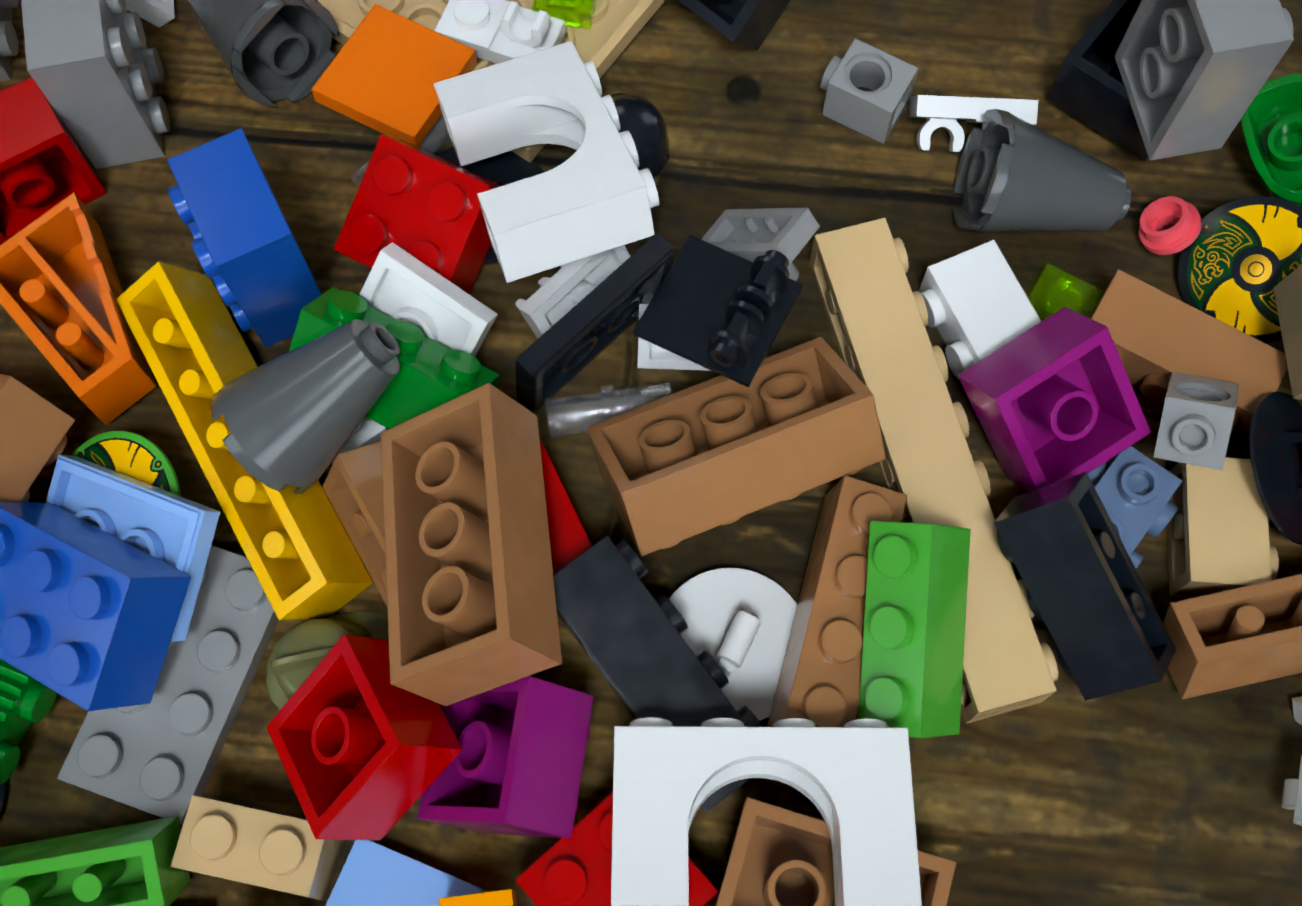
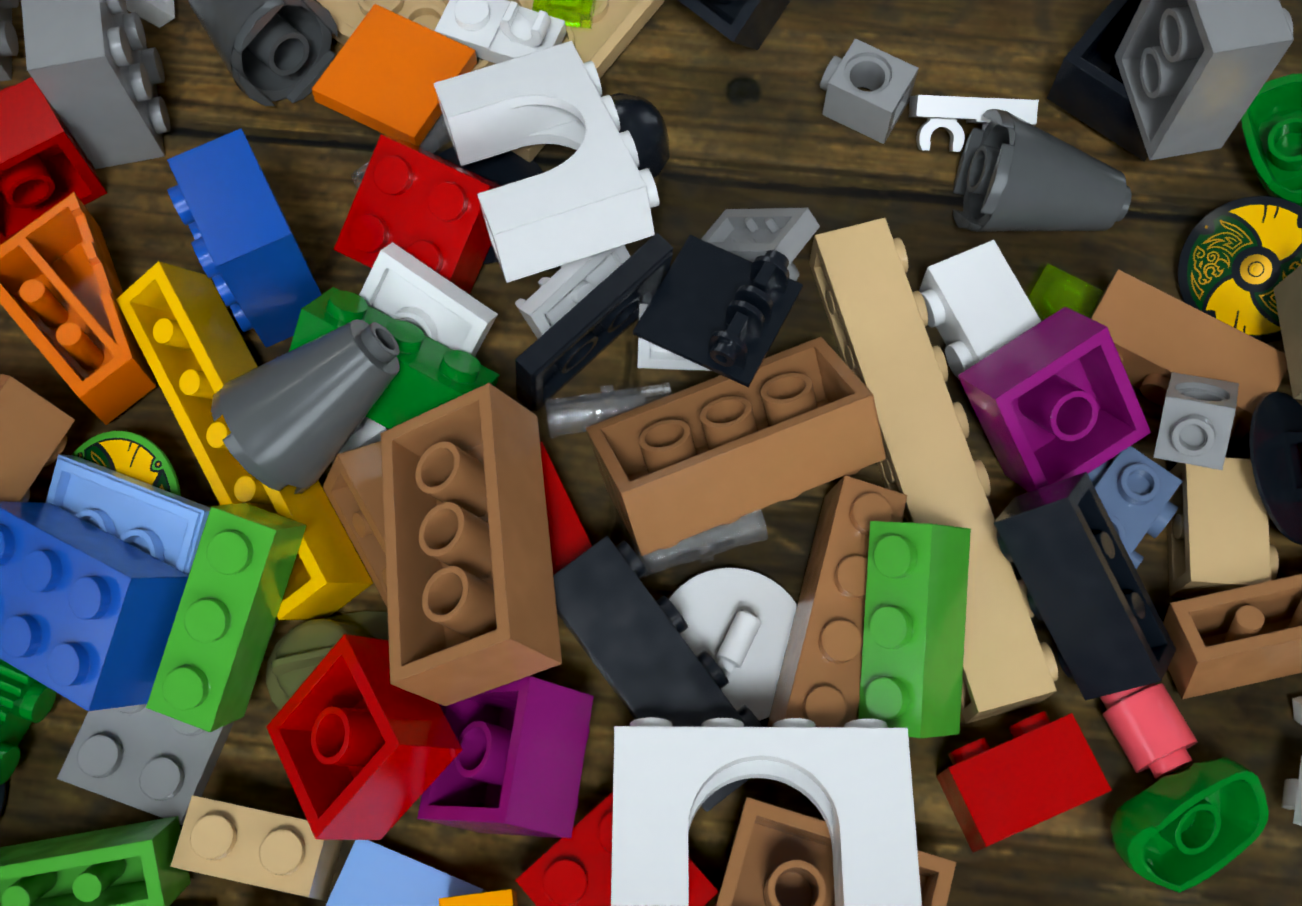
(226, 615): none -> bright green brick
(705, 545): none -> clear pin
(1022, 780): none -> red brick
(1149, 729): none -> coral brick
(1169, 225): coral plate -> none
(1190, 823): none -> green piece

